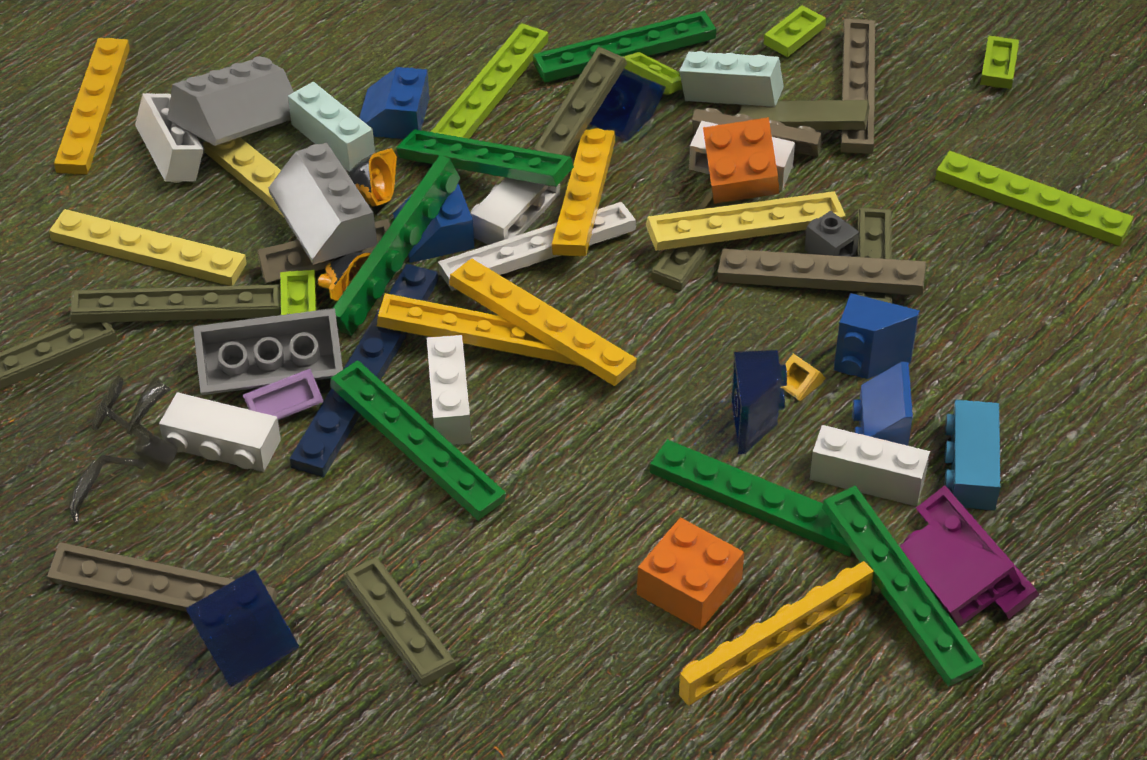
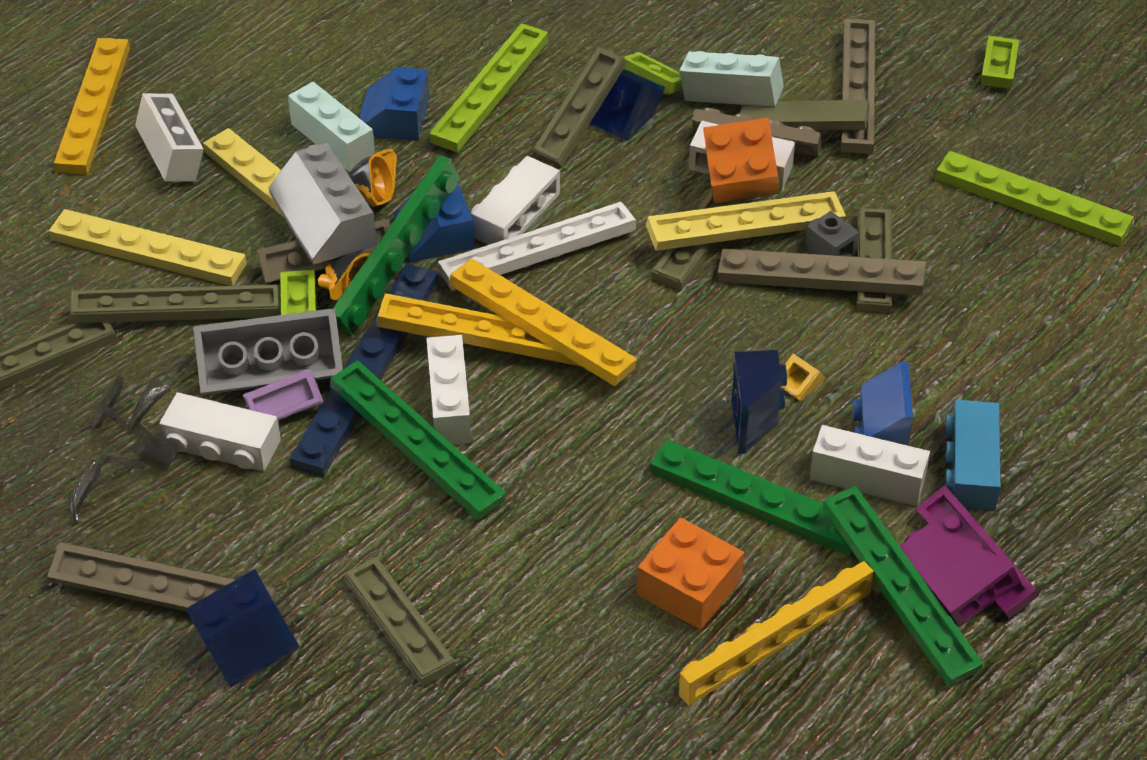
(232, 101): light grey slope -> none
(487, 157): green plate -> none
(583, 193): yellow plate -> none
(646, 39): green plate -> none
(794, 31): lime plate -> none
(874, 336): blue slope -> none

